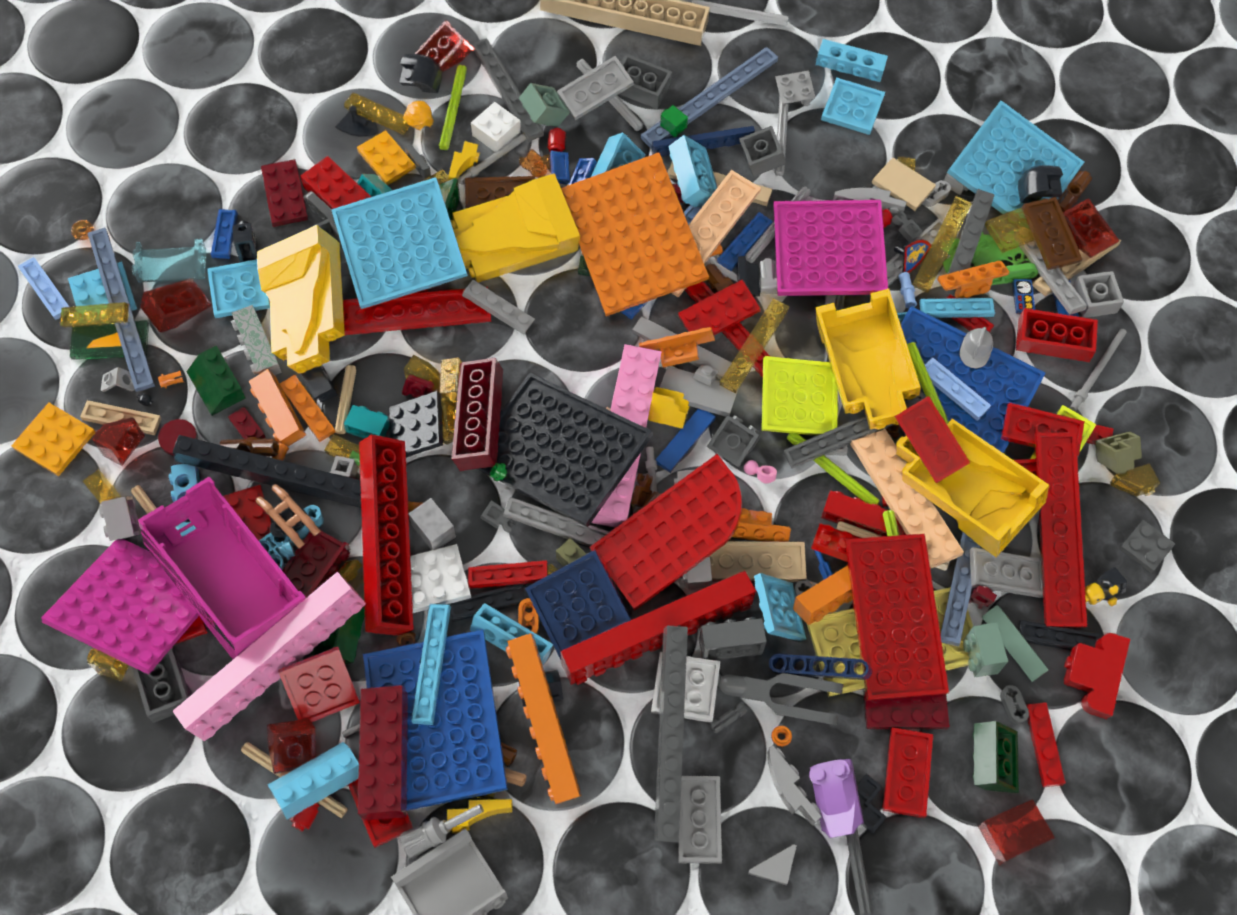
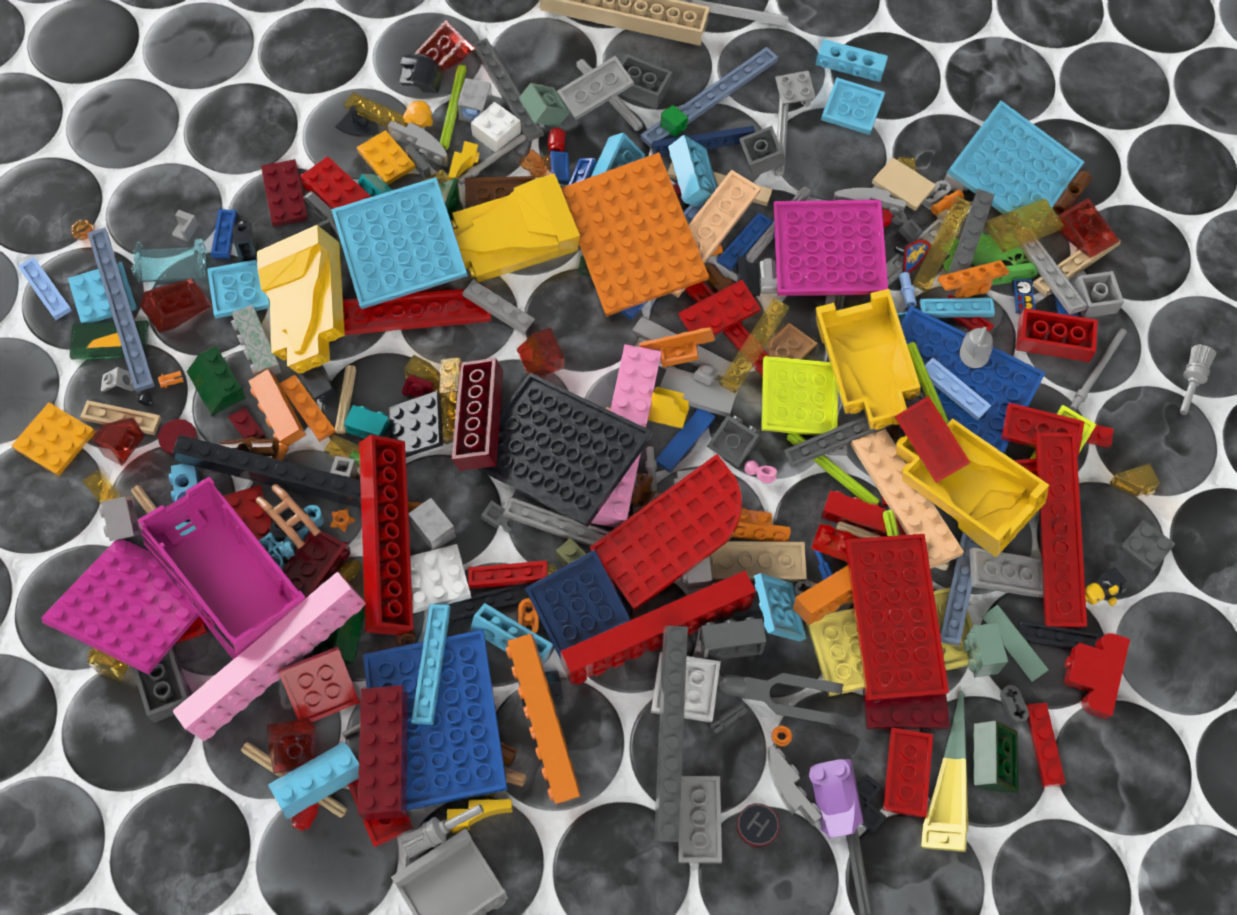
(94, 314): clear yellow plate -> none
(186, 226): none -> light grey panel
(342, 514): none -> orange plate
(421, 140): none -> light grey slope
(474, 99): none -> flat silver piece
(498, 472): green plate -> none
(541, 354): none -> clear red slope
(757, 825): none -> black tile
(777, 867): light grey tile -> none
(791, 343): none -> medium nougat tile
(829, 670): dark blue beam -> none
(946, 202): none -> orange pin
(948, 812): none -> light yellow plate
(982, 596): dark red plate -> none
(1015, 832): clear red slope -> none
(1040, 182): black brick -> none
(1052, 233): reddish brown plate -> none
(1119, 451): olive brick -> none
(1197, 372): none -> light grey piece

